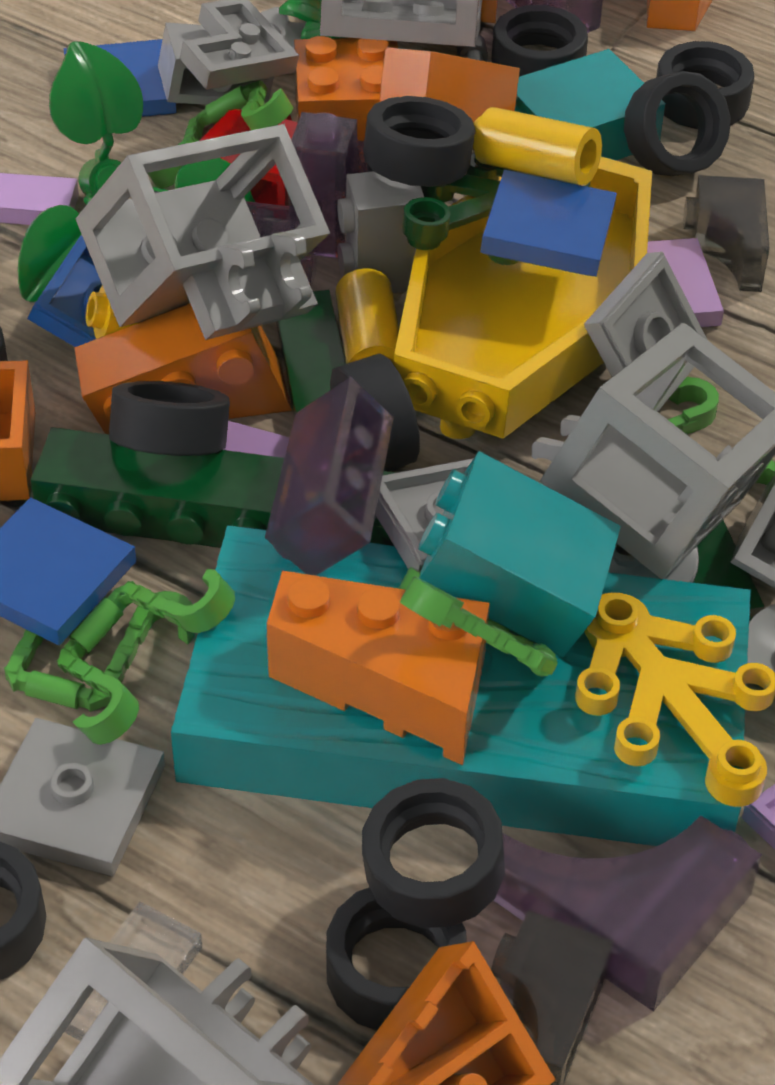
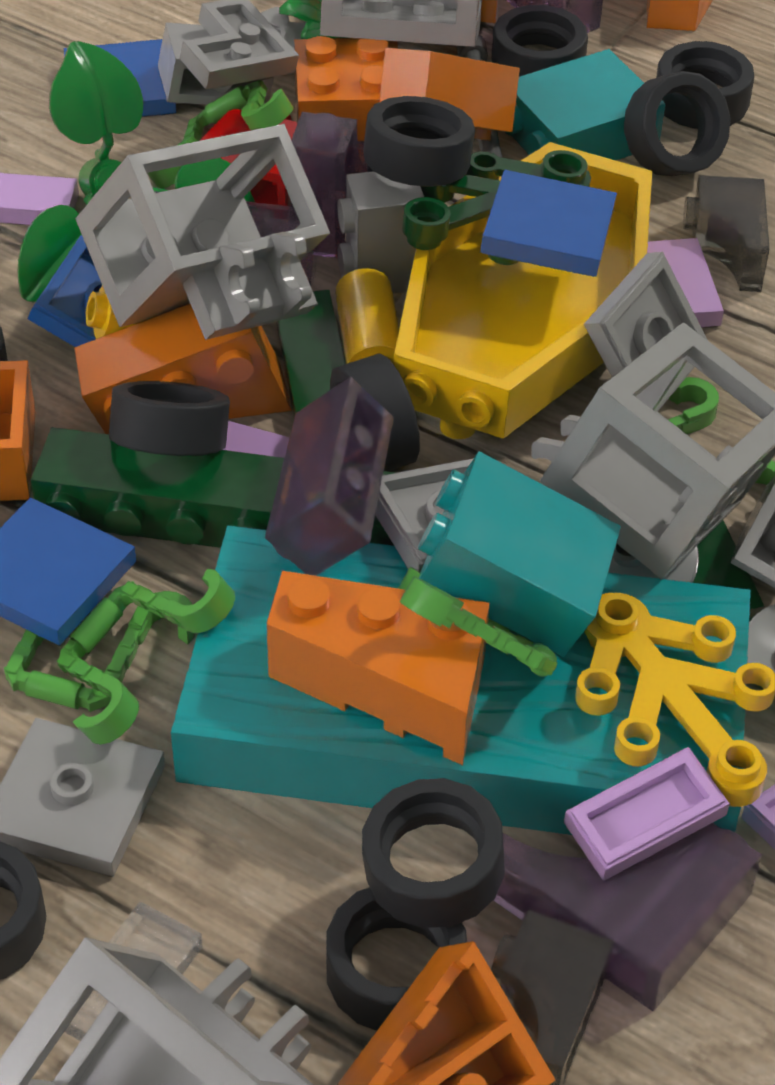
(537, 145): yellow brick -> none
(646, 813): none -> lavender tile

